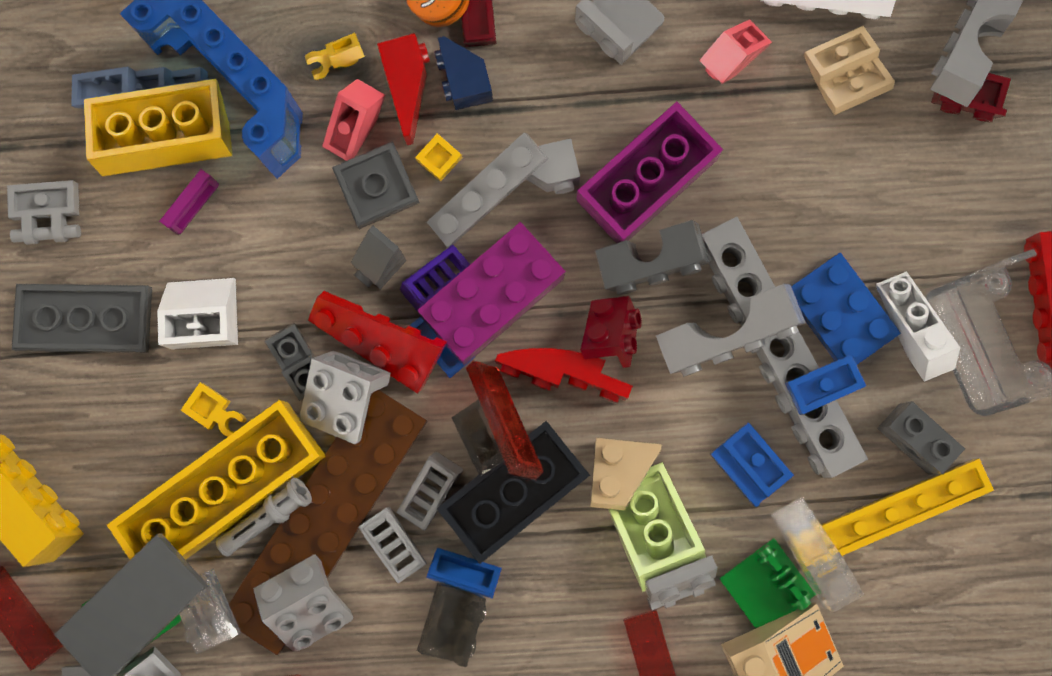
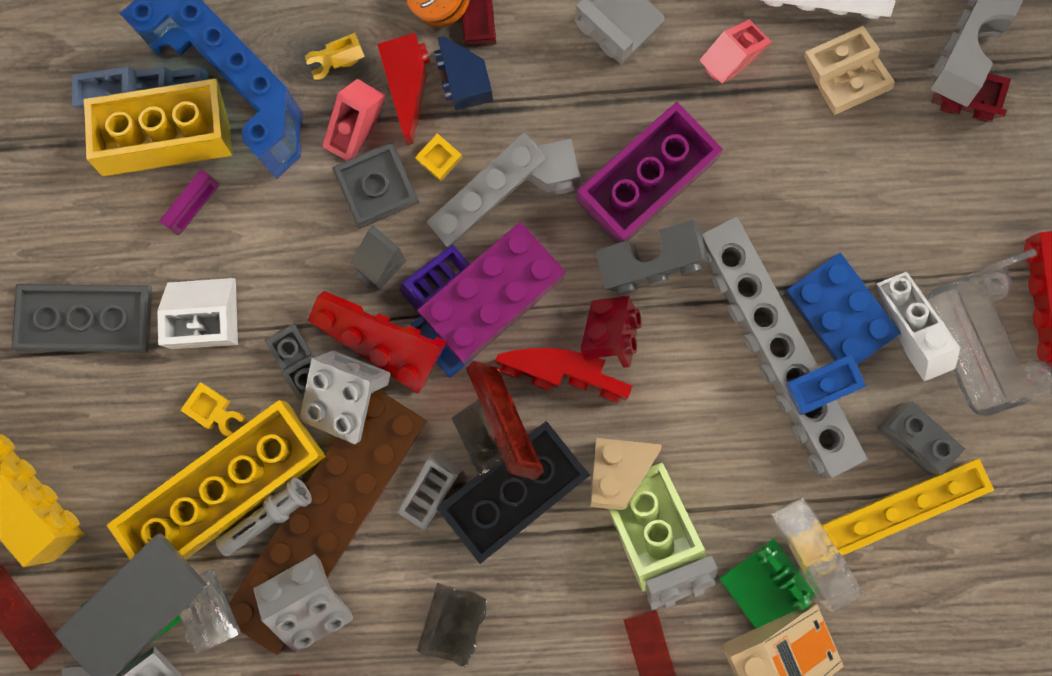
(40, 201): light grey plate -> none
(382, 552): light grey slope -> none
(464, 573): blue tile -> none
(751, 464): blue plate -> none
(769, 315): light grey arch -> none

